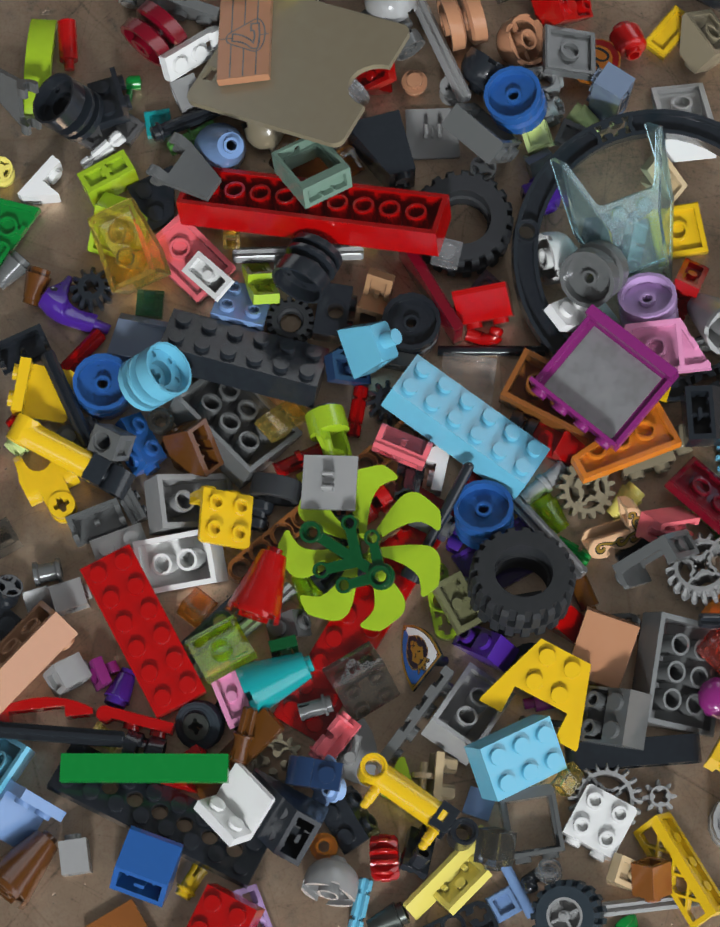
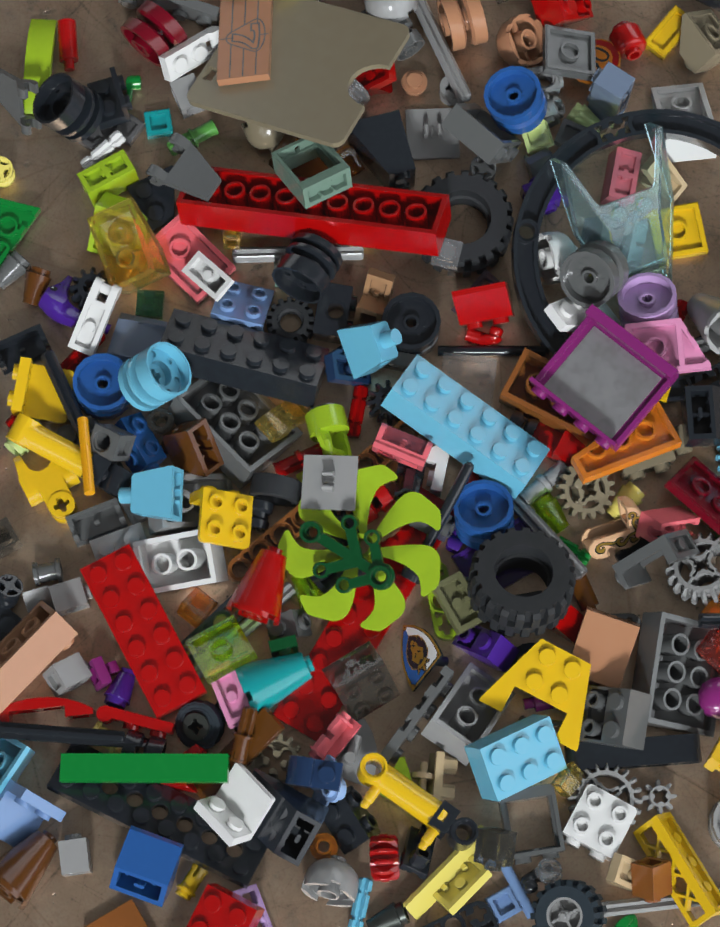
(38, 189): white slope -> none
(86, 456): none -> light orange bar
(94, 317): none -> white plate
(155, 493): none -> medium azure torso
(181, 123): black axle -> none
(221, 145): medium blue cone -> none
(260, 283): lime slope -> none
(315, 707): dark grey pin -> none
(429, 287): dark red tile -> none
(476, 806): medium blue tile -> none
(478, 69): black cylinder -> none
(620, 174): none -> coral hinge
(690, 279): red slope -> none

